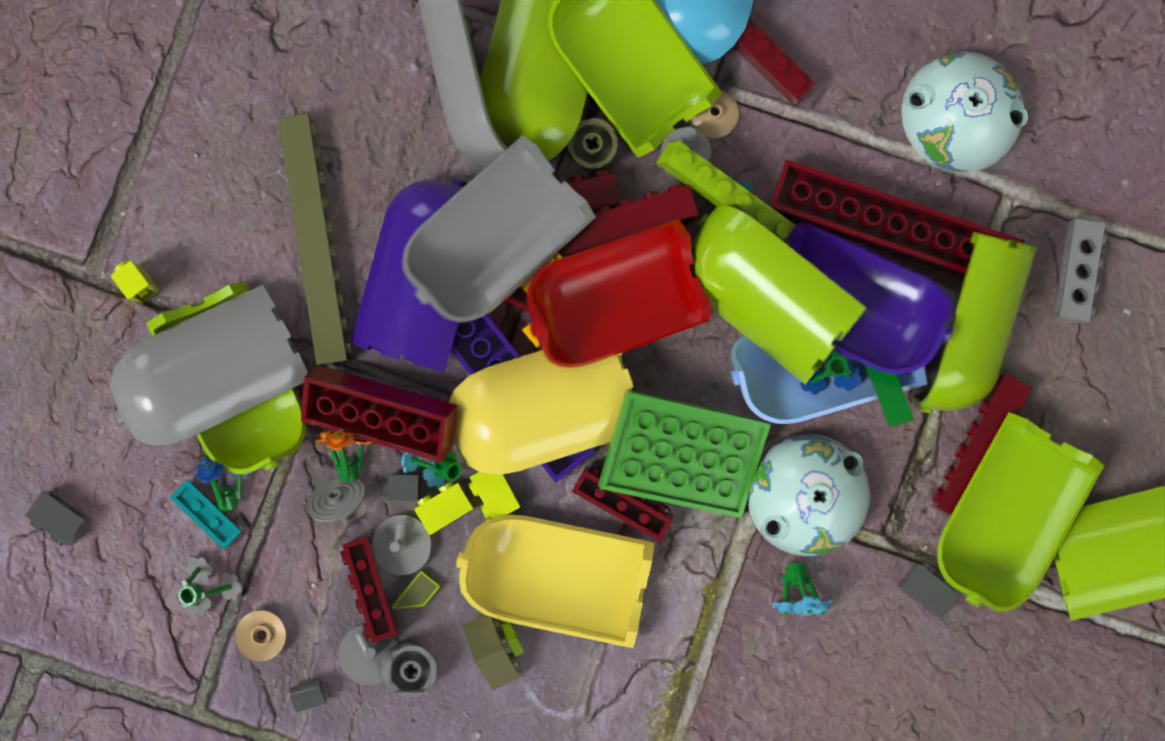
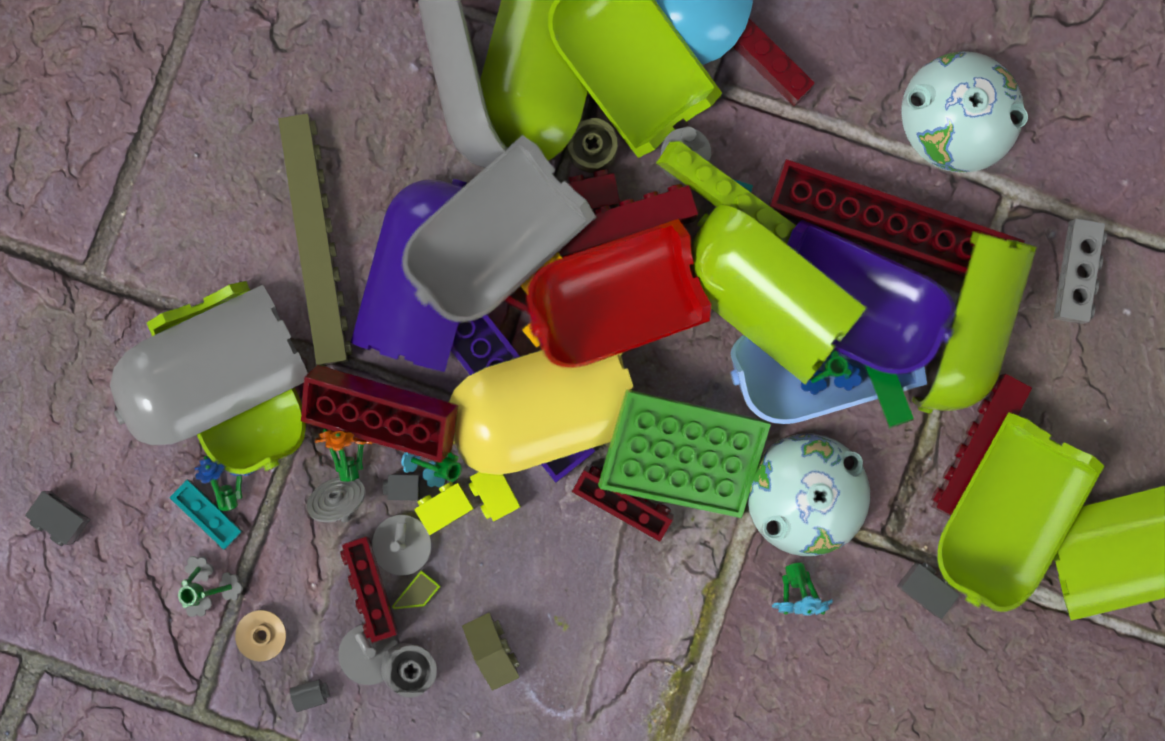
(134, 282): neon yellow brick -> none
(512, 637): lime tile -> none
(557, 577): light yellow panel -> none
(719, 125): tan dish -> none

